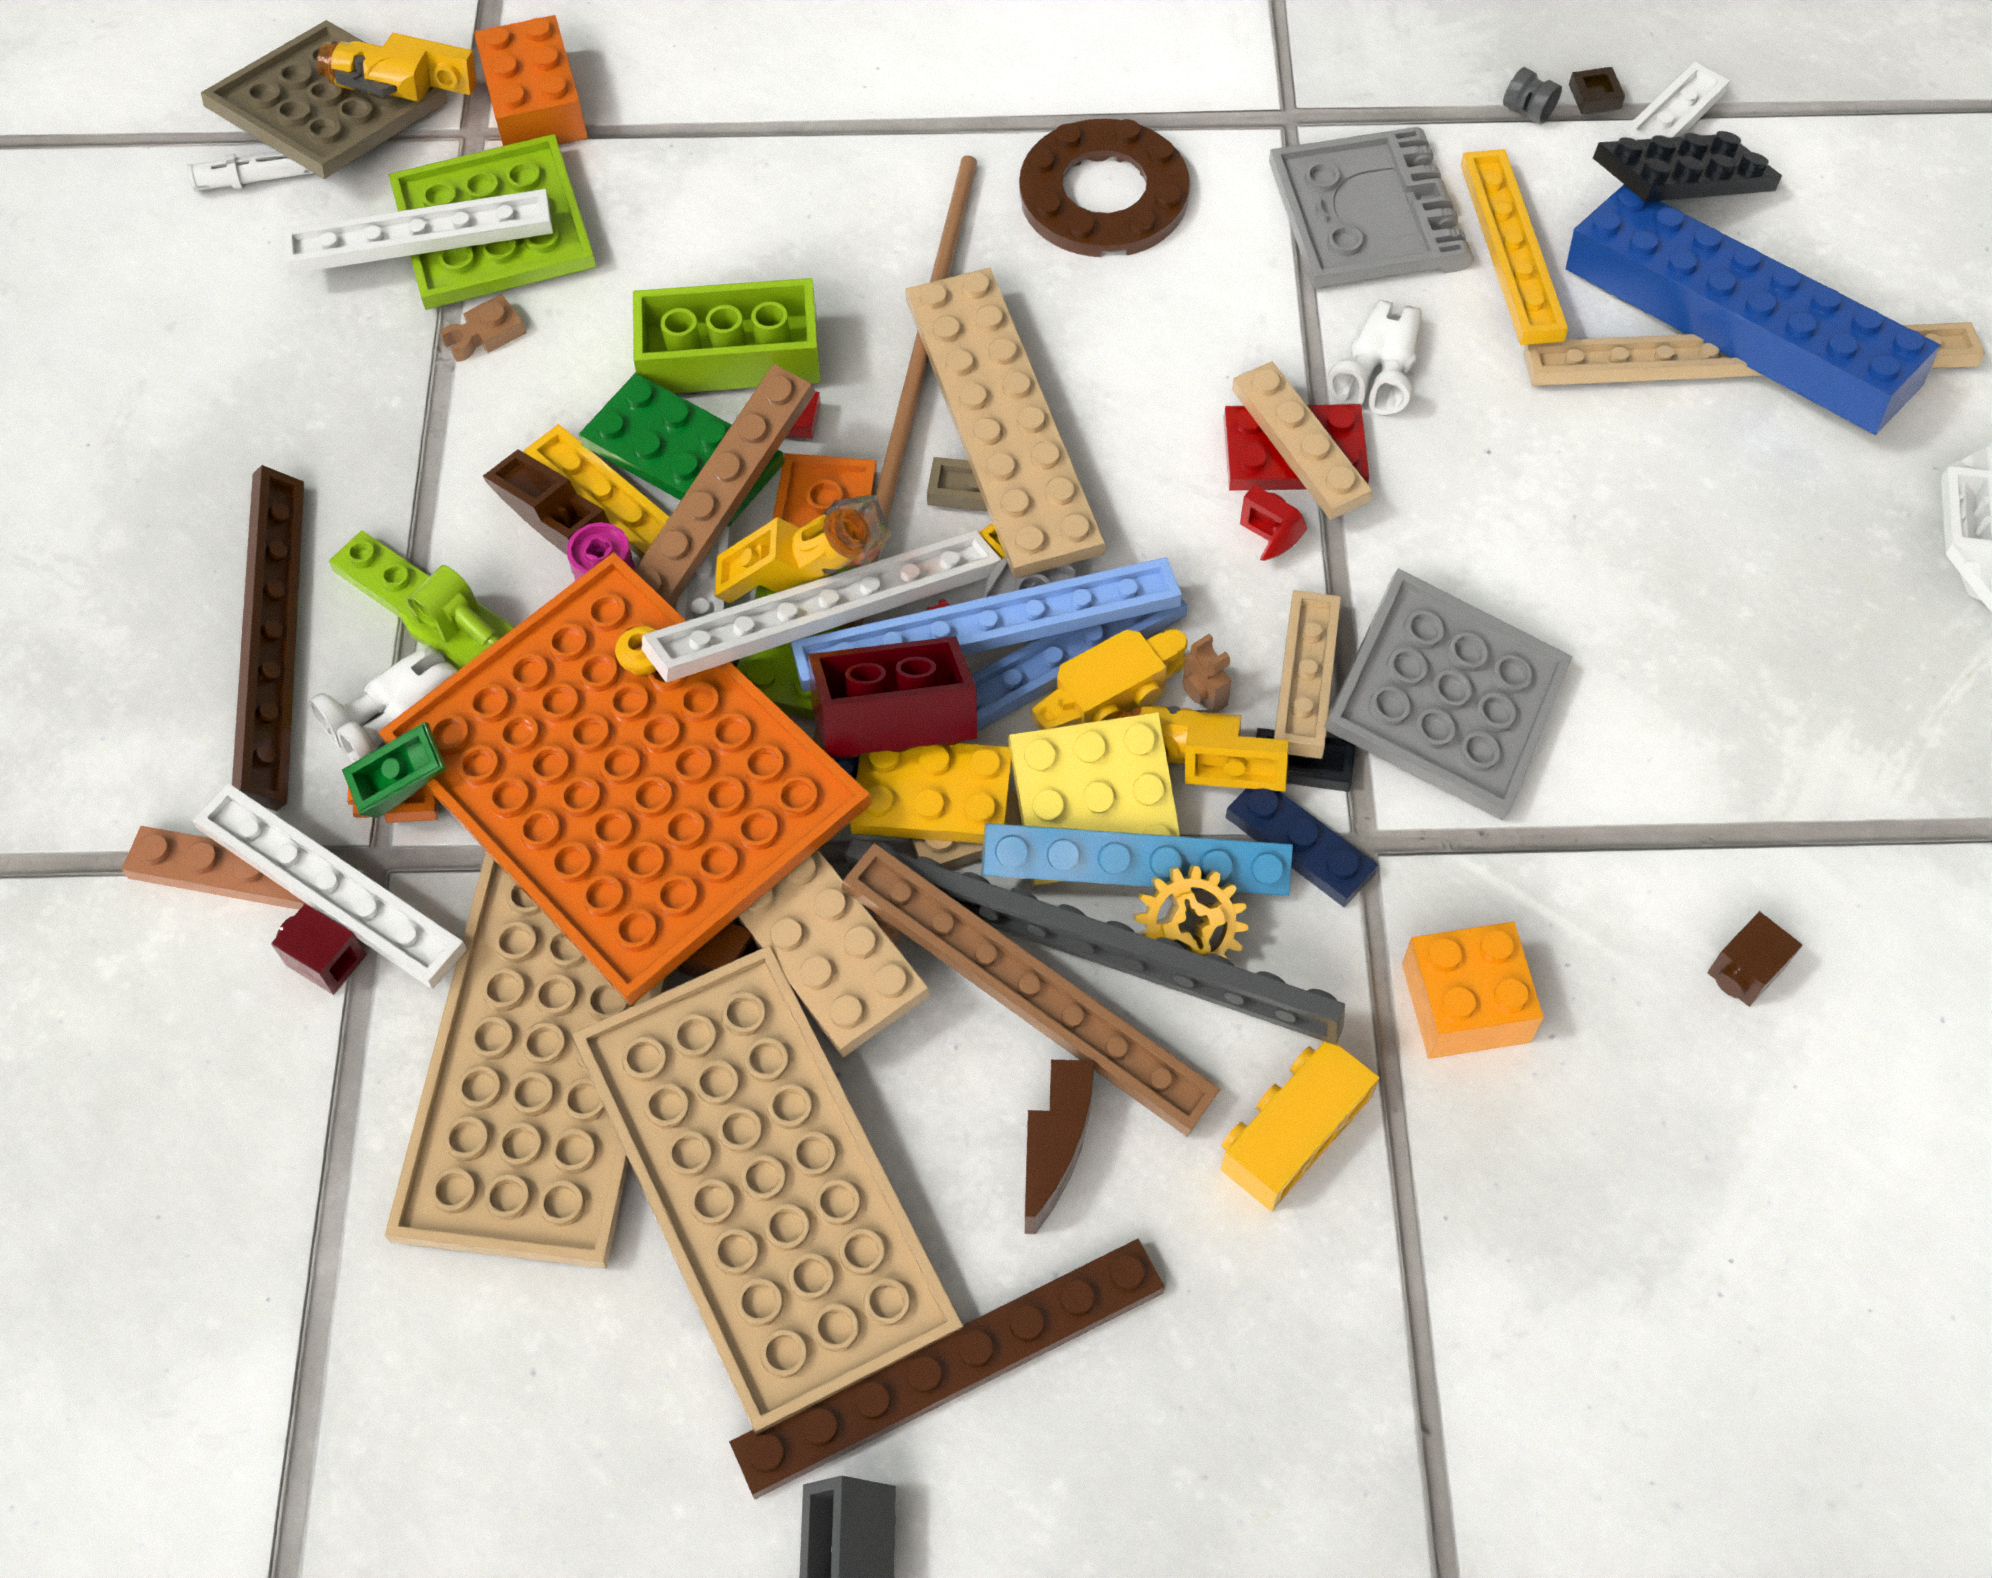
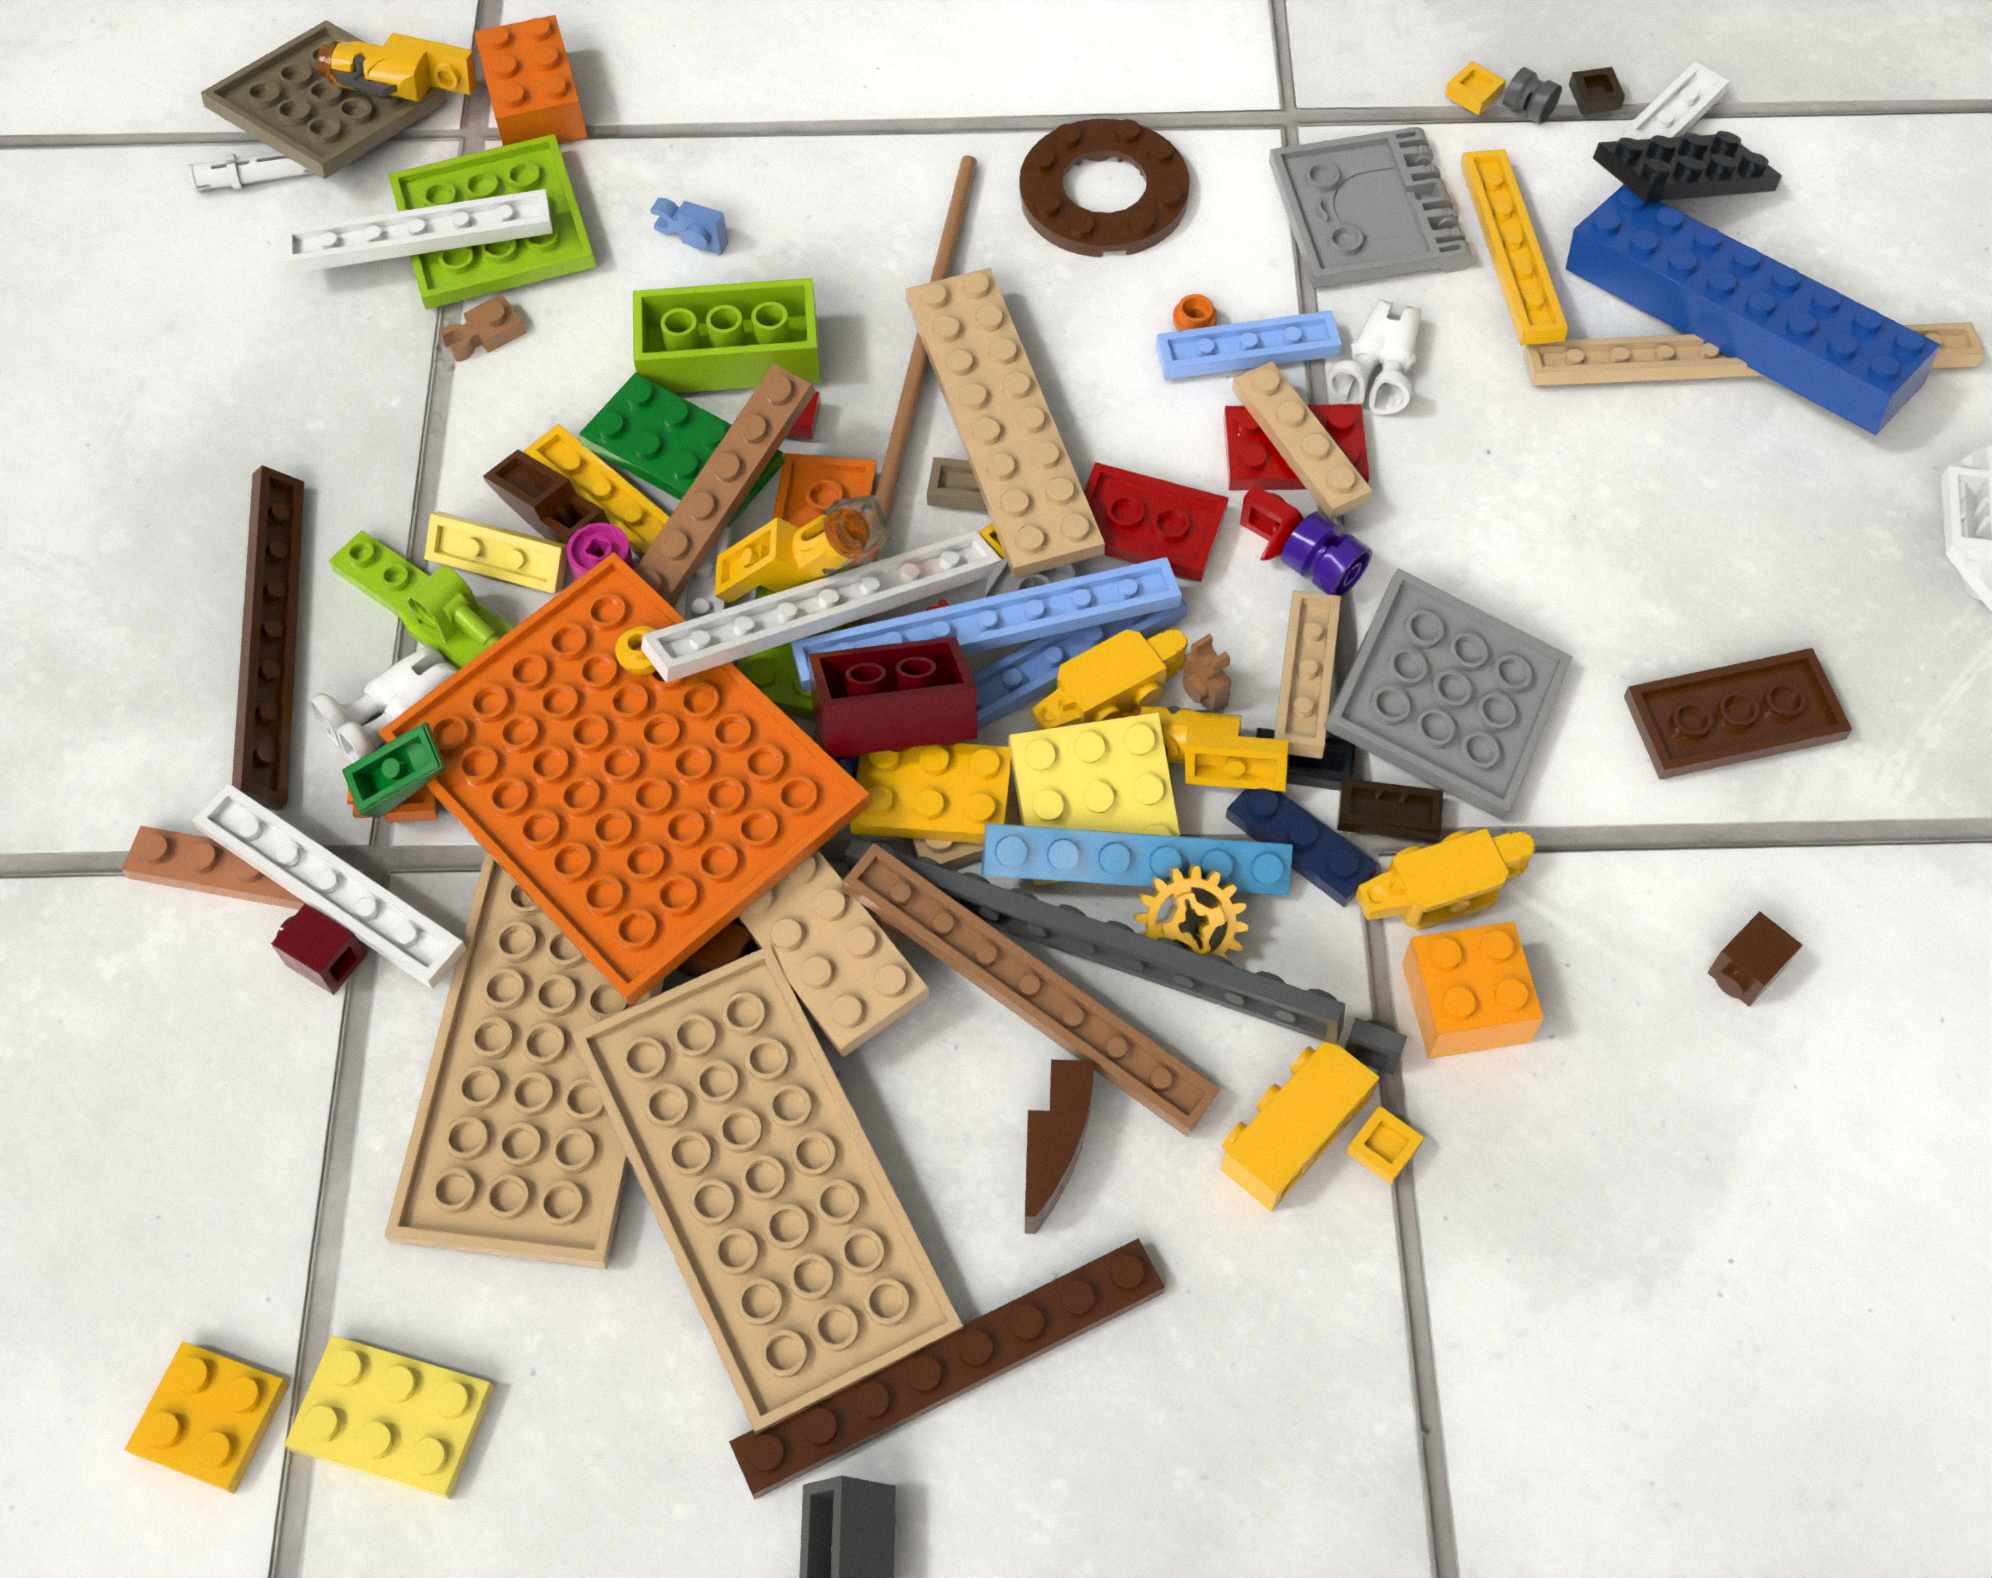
(207, 1417): none -> yellow plate
(390, 1417): none -> light yellow plate
(496, 552): none -> light yellow plate
(697, 224): none -> medium blue plate
(1155, 519): none -> red plate
(1194, 312): none -> orange plate
(1248, 345): none -> light blue plate
(1321, 551): none -> dark purple wheel
(1375, 1044): none -> dark grey plate
(1385, 1145): none -> yellow plate
(1390, 810): none -> dark brown plate
(1446, 878): none -> yellow hinge
(1475, 88): none -> yellow plate
(1736, 713): none -> reddish brown plate

